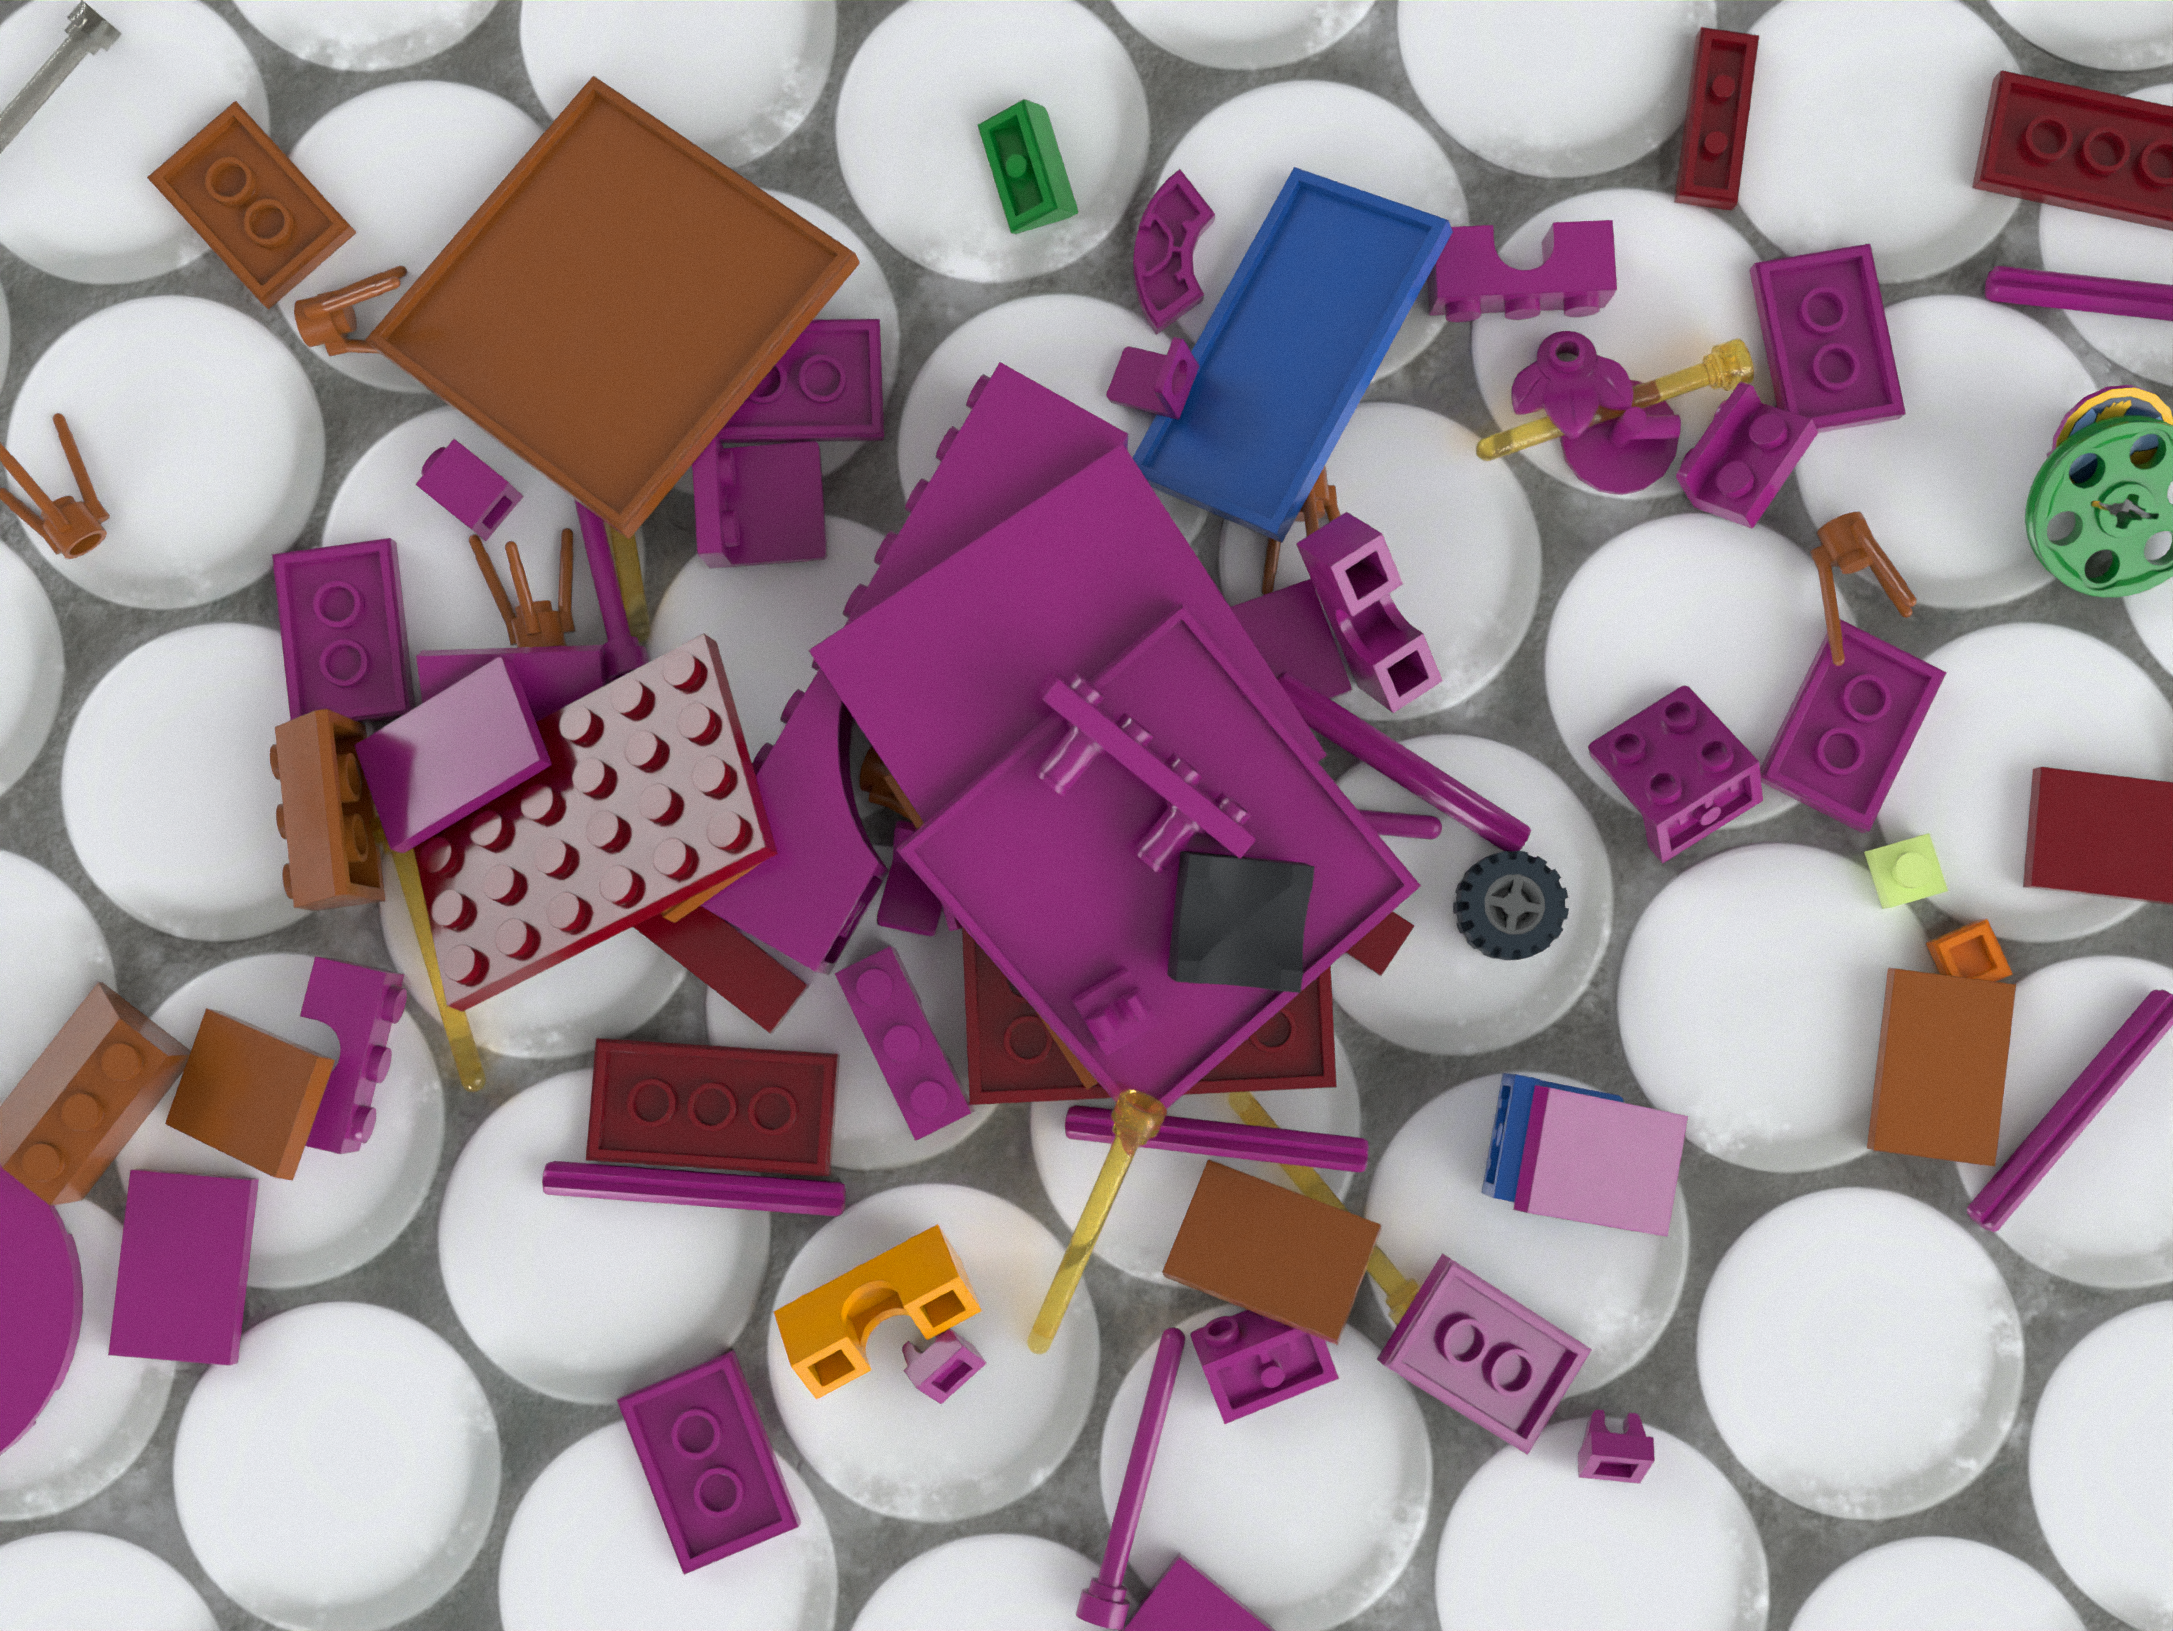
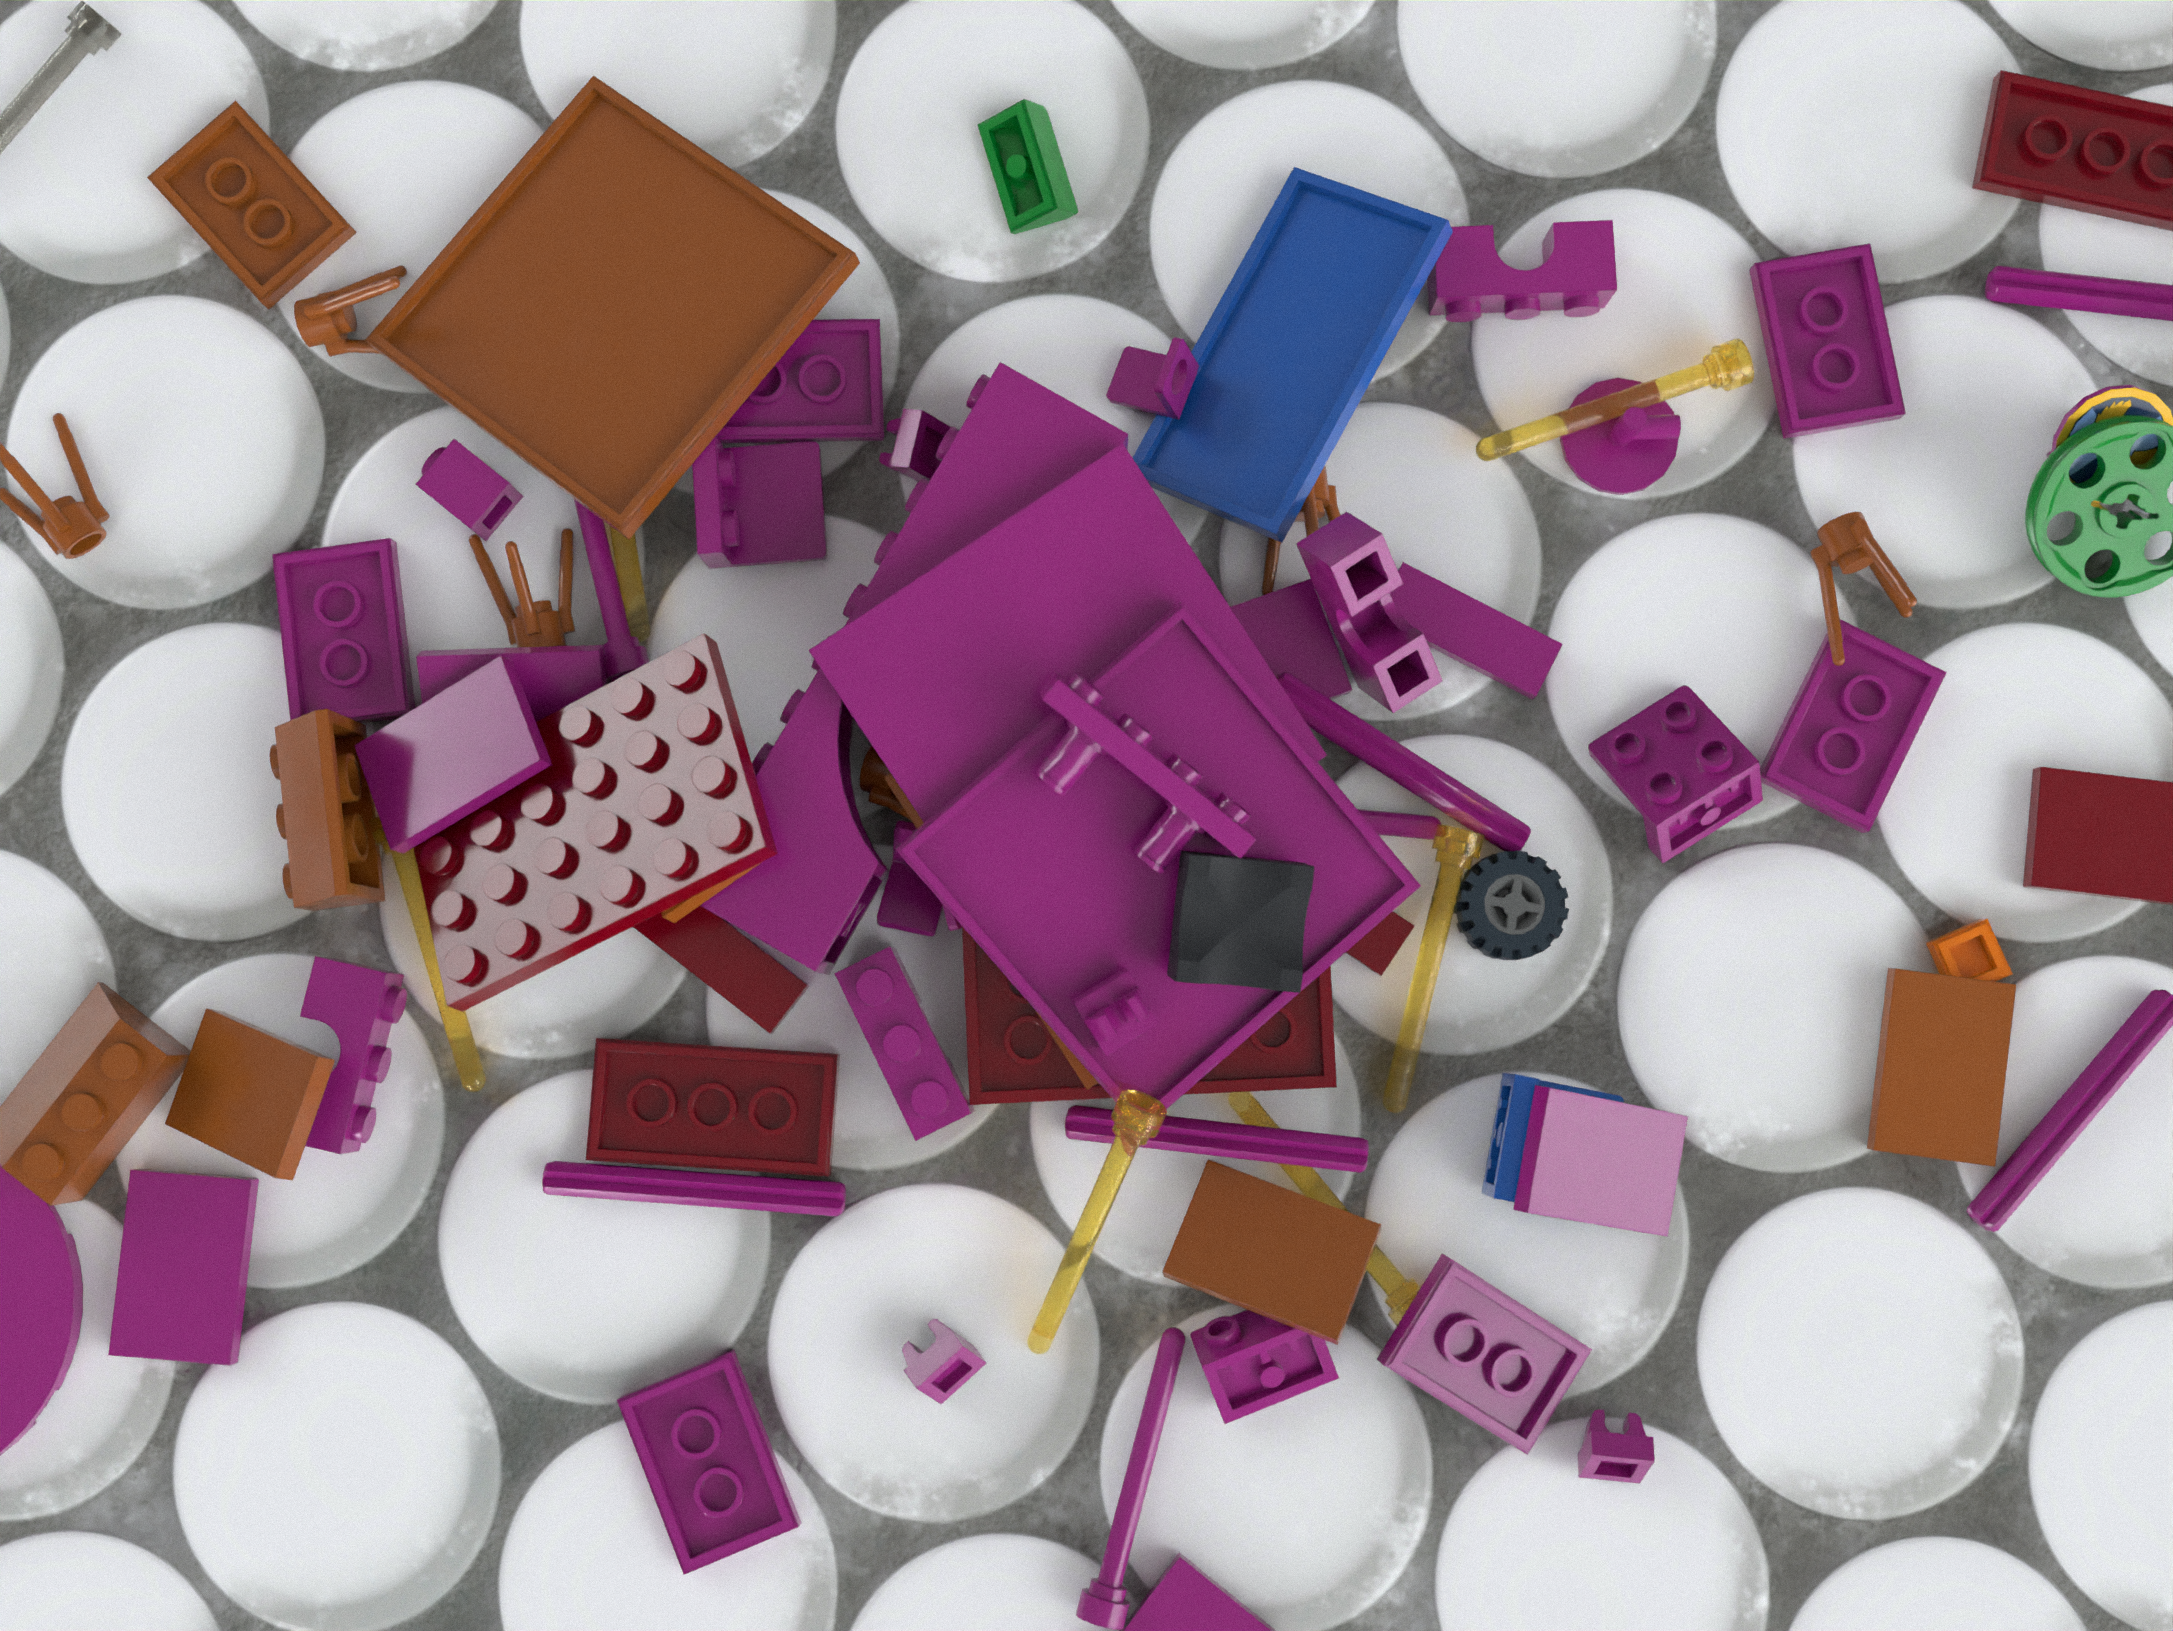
(830, 1326): light orange arch -> none
(915, 444): none -> magenta tile
(1166, 249): magenta tile -> none
(1455, 853): none -> clear yellow piece
(1475, 632): none -> magenta tile
(1573, 388): magenta plate -> none
(1716, 119): dark red tile -> none
(1744, 457): magenta bracket -> none
(1906, 871): yellowish green plate -> none

